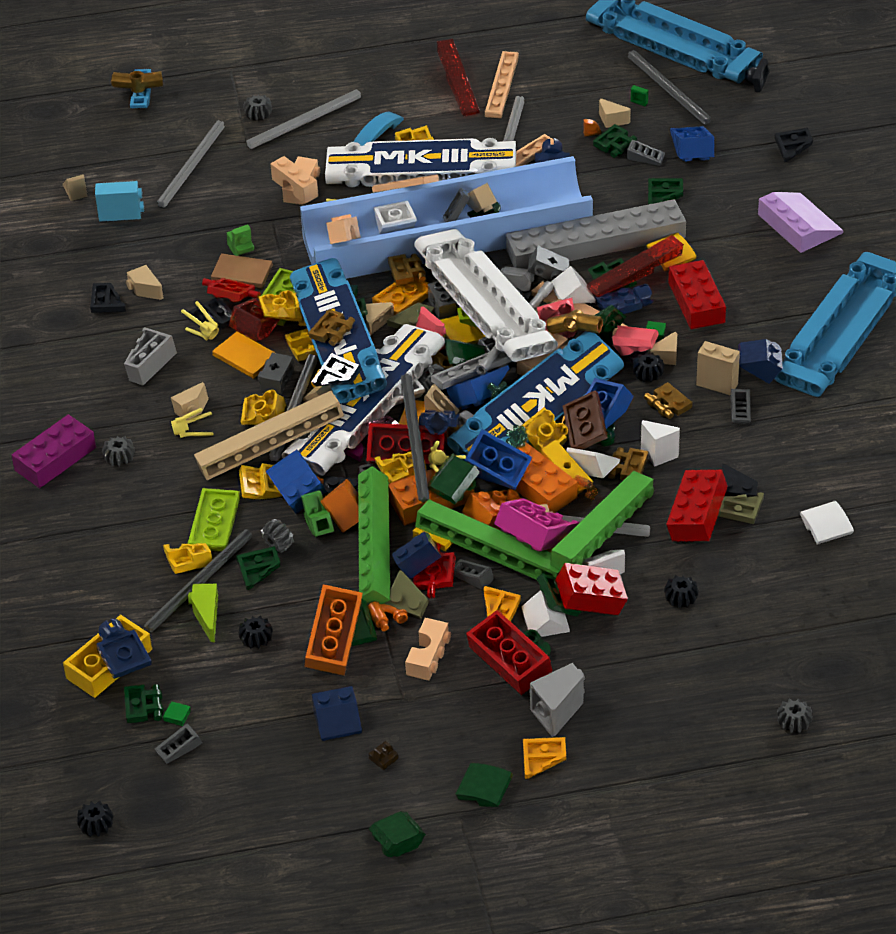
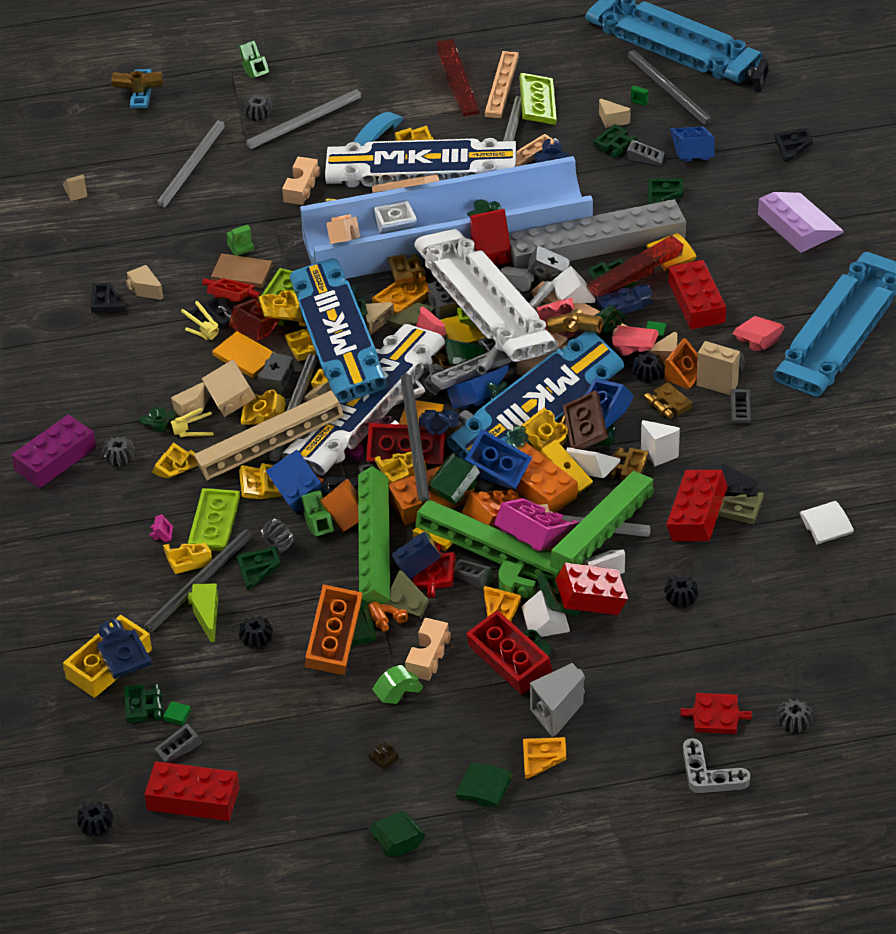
(119, 201): medium azure brick -> none
(149, 356): light grey wedge -> none
(158, 418): none -> dark green plate
(161, 529): none -> dark pink tile
(174, 462): none -> yellow slope
(192, 791): none -> red brick
(228, 388): none -> tan brick
(252, 62): none -> bright green brick
(286, 172): light nougat arch -> none
(327, 326): pearl gold plate -> none
(336, 372): wing -> none
(336, 713): dark blue slope -> none
(394, 683): none -> bright green brick
(438, 401): tan slope -> none
(438, 457): light yellow plant -> none
(456, 206): dark grey tile -> none
(481, 199): tan slope -> none
(491, 235): none -> red slope
(512, 580): none -> bright green brick
(537, 98): none -> lime tile
(588, 485): clear orange arm -> none
(591, 128): orange tile -> none
(682, 365): none -> orange slope
(707, 777): none -> light grey beam
(716, 713): none -> red plate
(759, 333): none -> coral slope
(761, 358): dark blue slope -> none

